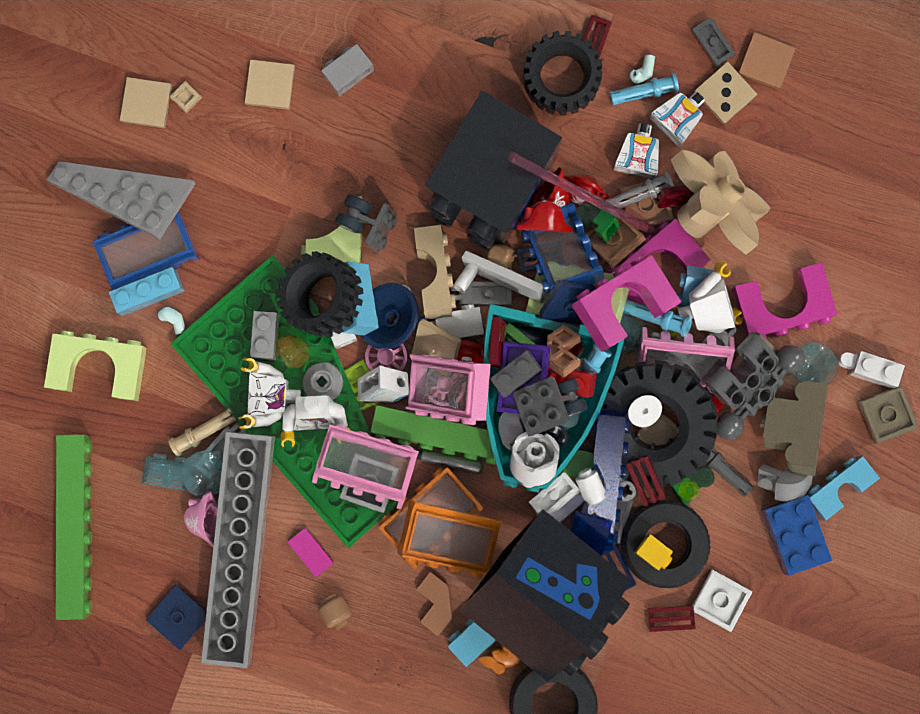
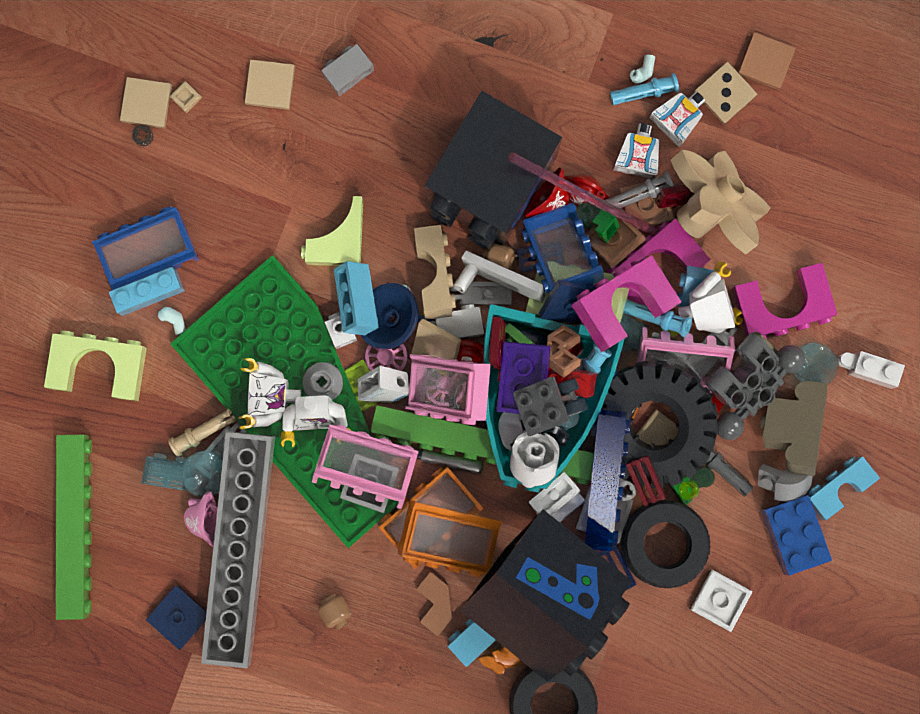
(133, 197): light grey wing -> none
(136, 132): none -> clear smoke bush
(264, 335): light grey brick -> none
(292, 351): clear yellow head -> none
(299, 284): black tyre -> none
(310, 552): dark pink tile -> none
(384, 223): dark grey plate -> none
(516, 374): dark grey plate -> none
(543, 217): red hat -> none
(562, 46): black tyre -> none
(590, 486): white brick -> none
(591, 530): clear blue piece -> none
(600, 21): dark red tile -> none
(644, 411): white piece -> none
(652, 619): dark red tile -> none
(654, 552): yellow brick -> none
(713, 42): dark grey plate -> none
(888, 414): dark tan plate -> none

